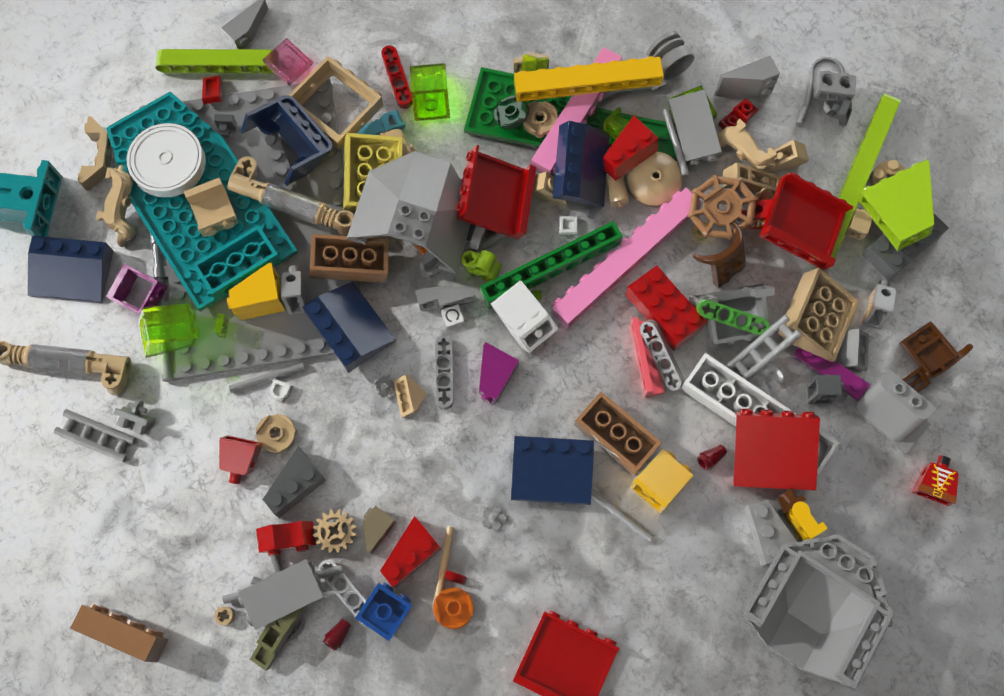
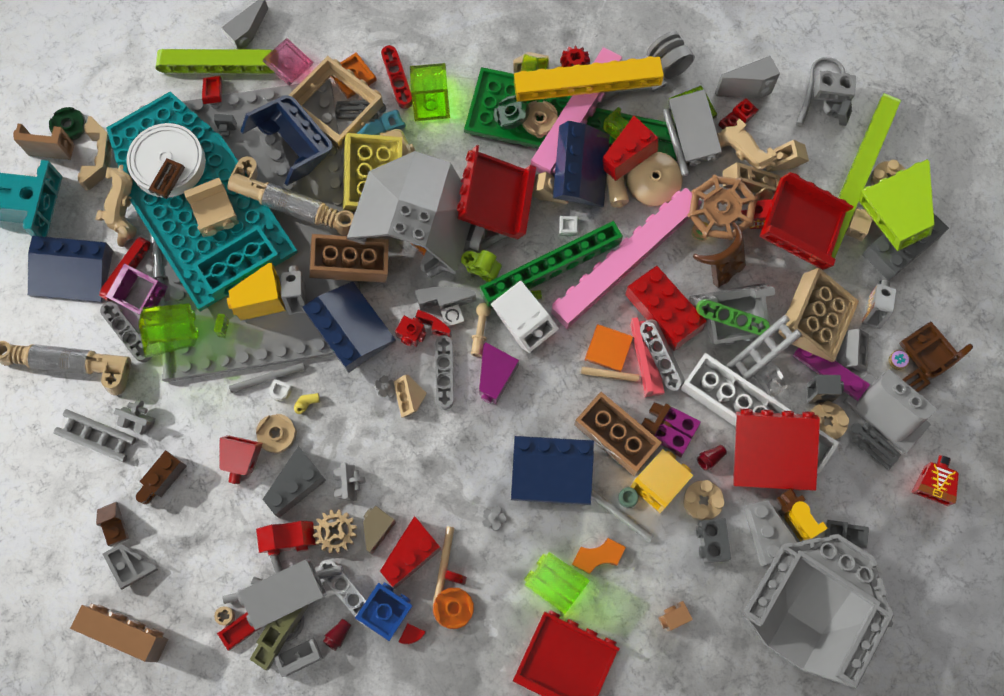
(55, 146): none -> medium nougat panel
(66, 114): none -> dark green tile
(112, 524): none -> reddish brown slope
(124, 333): none -> light grey beam
(127, 566): none -> light grey wing
(131, 258): none -> red beam
(159, 477): none -> reddish brown brick
(169, 180): none -> reddish brown tile
(236, 632): none -> red tile
(298, 657): none -> light grey hinge
(304, 401): none -> light yellow arm
(350, 482): none -> light grey hips
(360, 70): none -> orange tile
(360, 108): none -> dark grey piece
(411, 331): none -> red brick
(411, 634): none -> red tile
(438, 327): none -> red slope
(478, 340): none -> tan pin
(555, 583): none -> clear neon green slope
(574, 57): none -> red gear
(607, 553): none -> orange tile
(608, 348): none -> orange tile
(610, 374): none -> tan bar
(628, 497): none -> sand green tile
(671, 427): none -> magenta hips
(675, 617): none -> medium nougat brick
(705, 489): none -> tan plate
(719, 541): none -> dark grey brick
(836, 414): none -> tan plate
(856, 534): none -> dark grey slope
(857, 428): none -> dark grey piece
(899, 359): none -> tile

